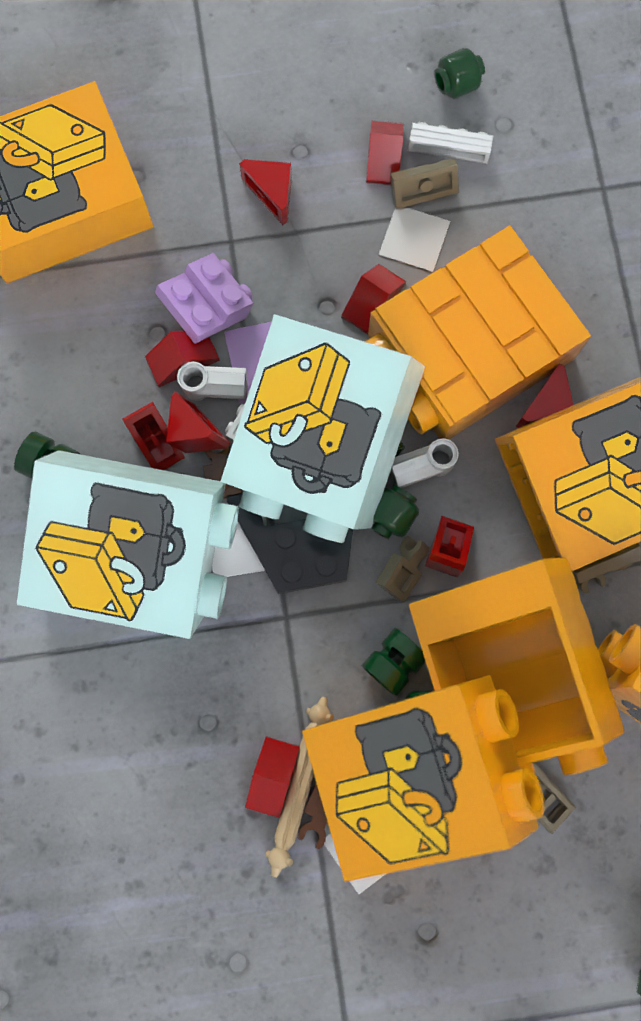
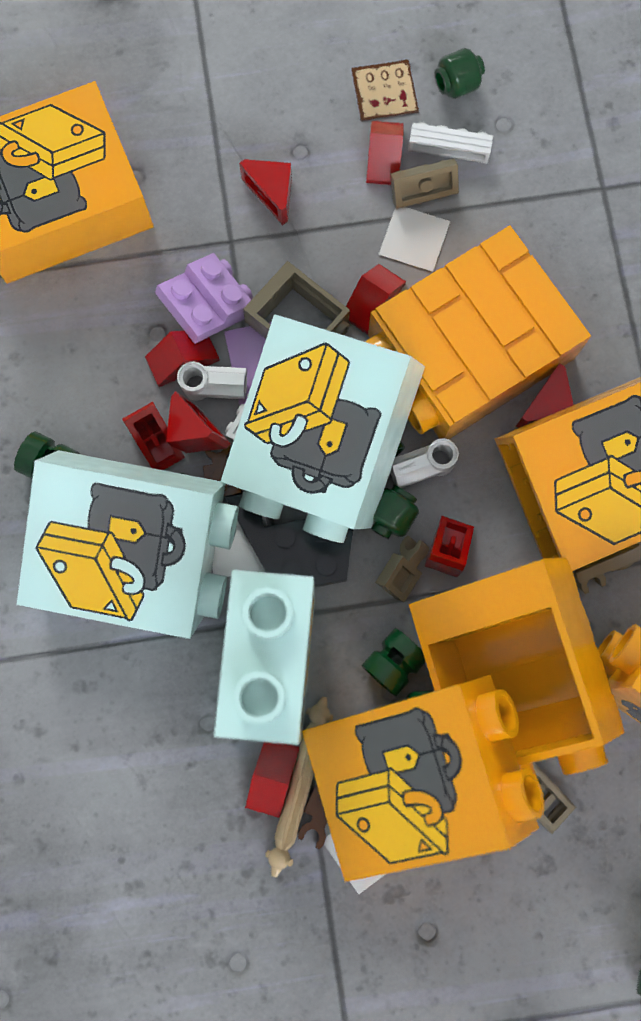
(266, 657): none -> light aqua brick
(278, 287): none -> dark tan window
(384, 90): none -> tan sticker

